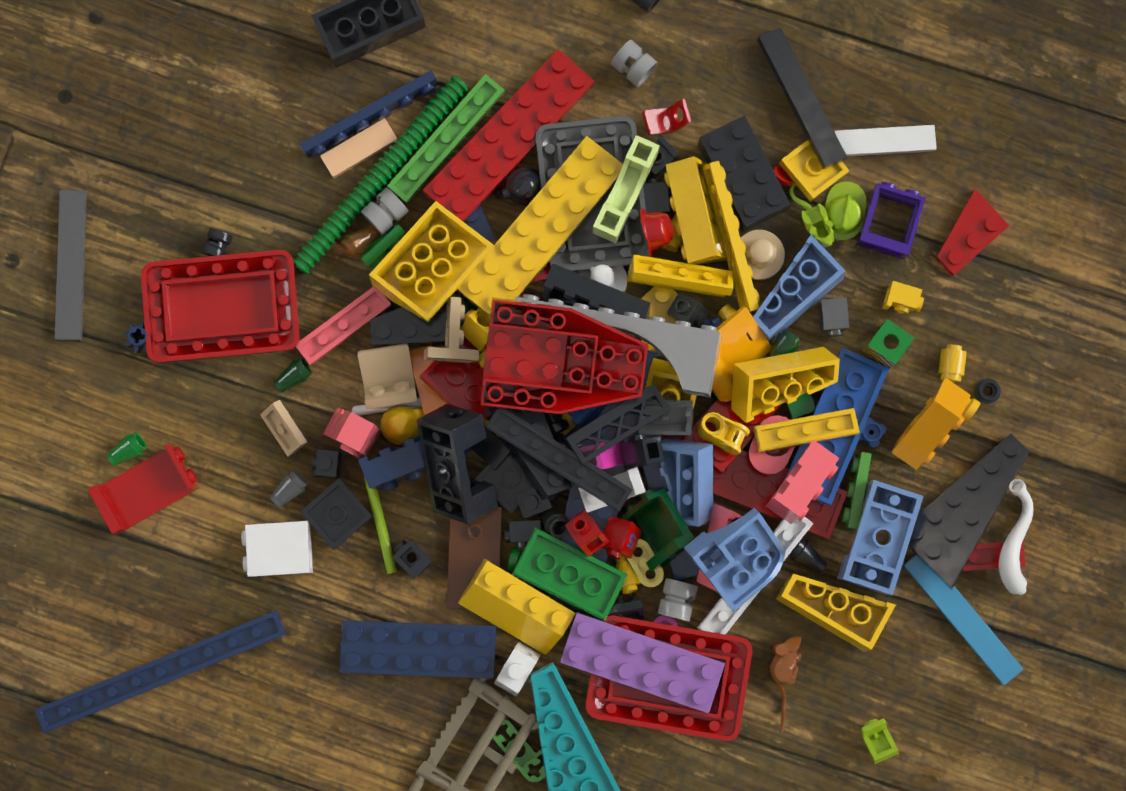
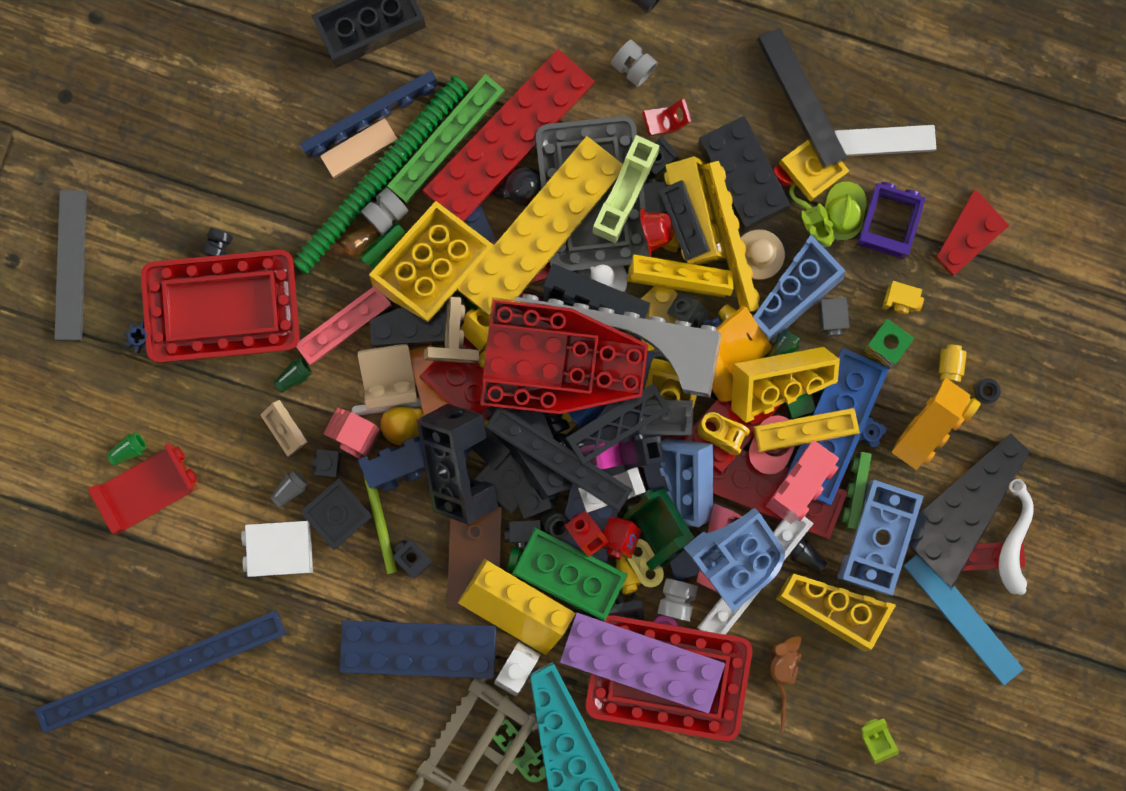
(684, 220): none -> black tile

